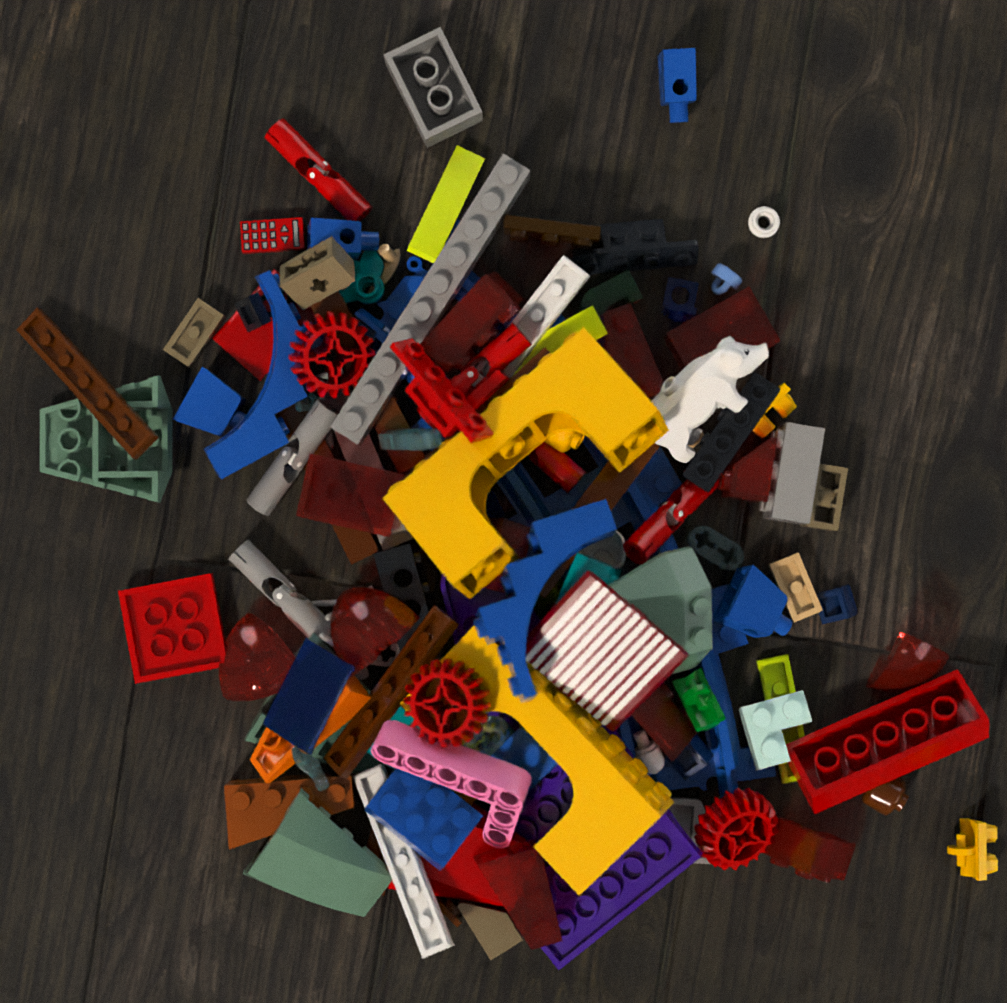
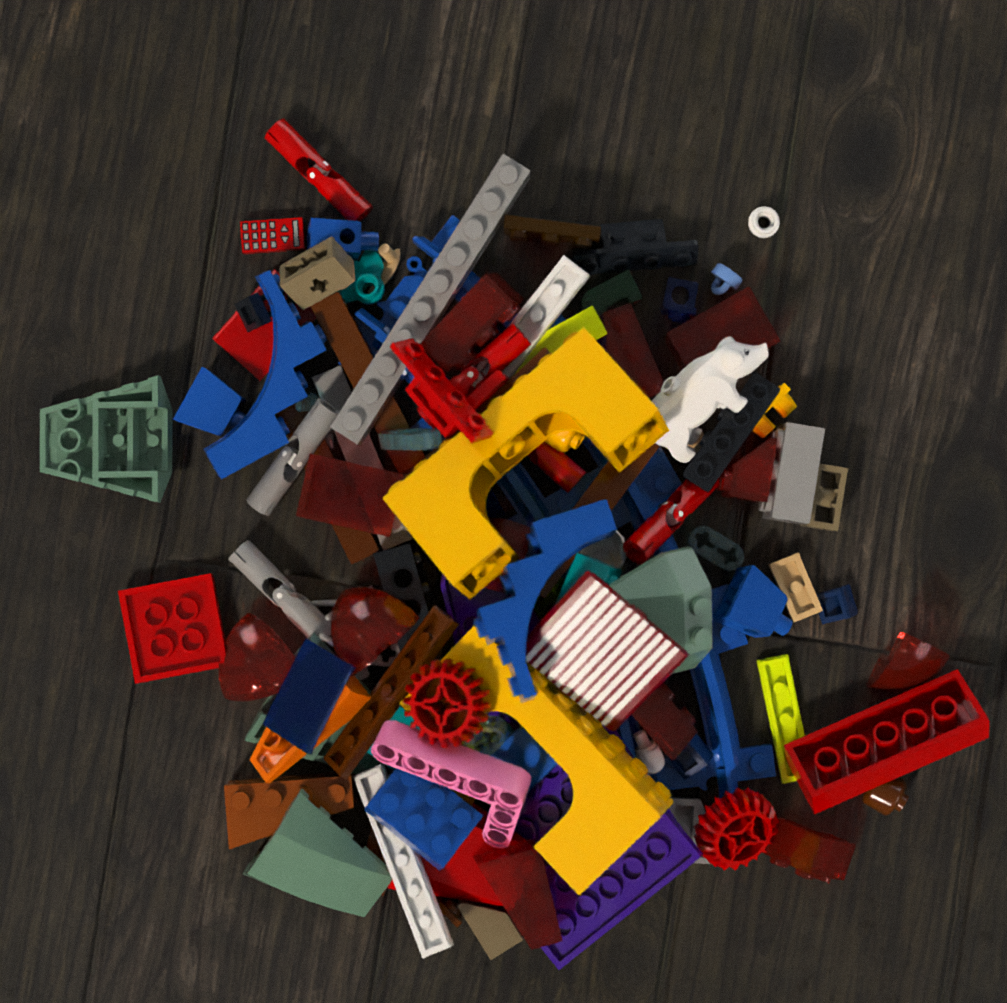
(87, 383): reddish brown tile -> none
(194, 333): dark tan plate -> none
(311, 767): clear light blue bar -> none
(331, 341): red gear -> none
(433, 87): light grey brick -> none
(445, 204): neon yellow tile -> none
(680, 68): blue torso -> none
(699, 701): green hips -> none
(764, 727): light aqua brick -> none
(972, 849): yellow hips -> none

